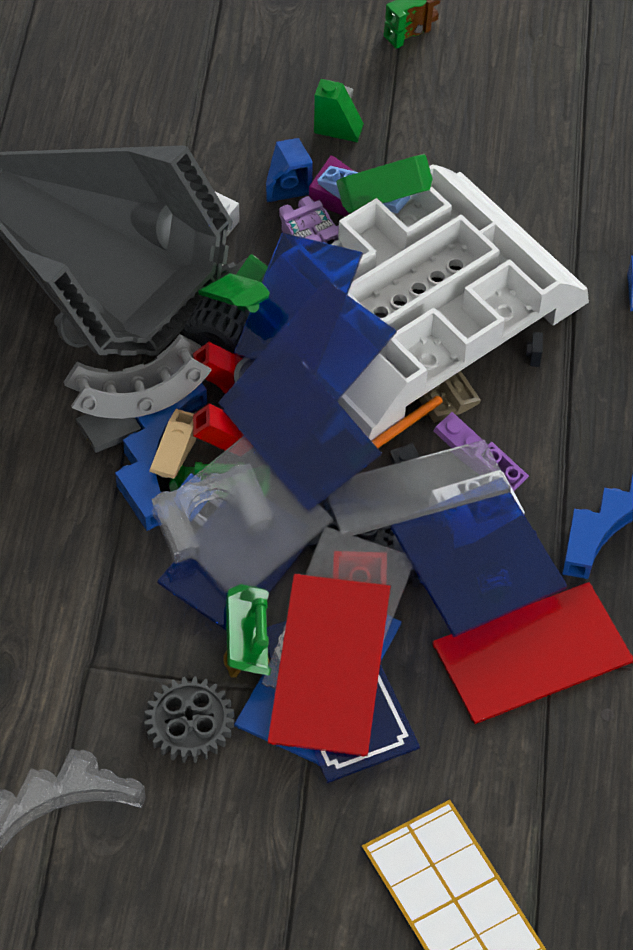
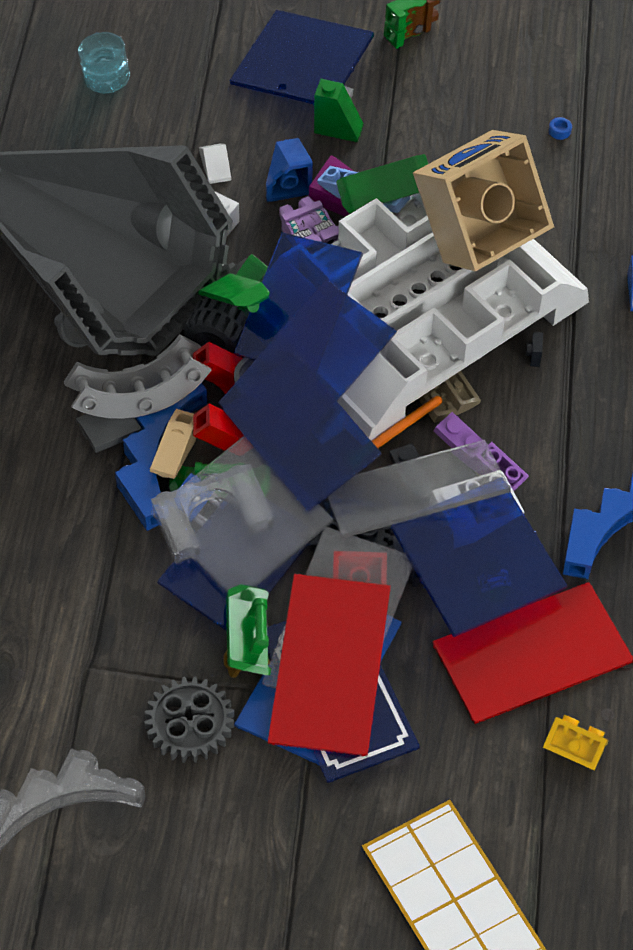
(104, 62): none -> clear light blue wheel
(215, 163): none -> white slope
(298, 53): none -> clear blue piece
(484, 199): none -> tan brick
(560, 128): none -> blue tile
(575, 742): none -> yellow bracket

